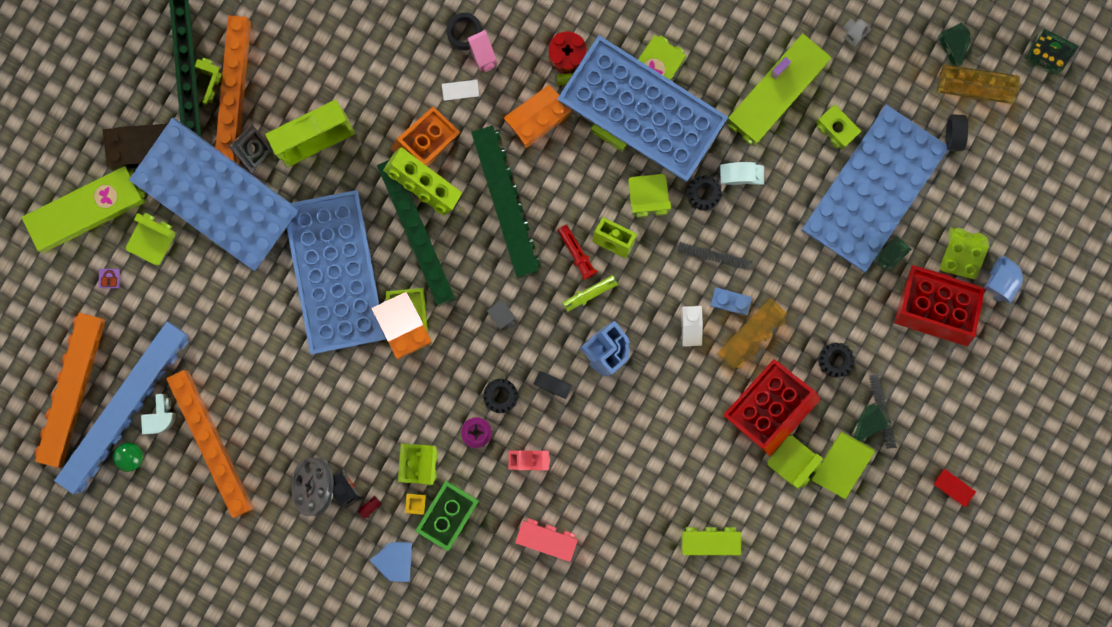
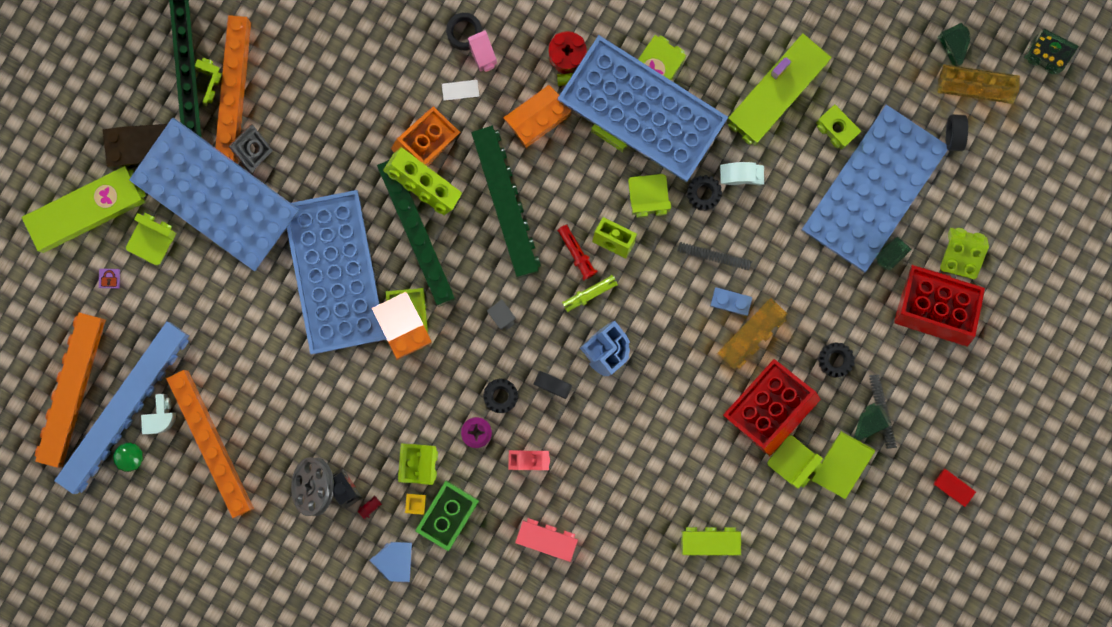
(310, 133): lime tile -> none
(691, 325): white slope -> none
(855, 31): light grey piece -> none
(1004, 280): medium blue brick -> none

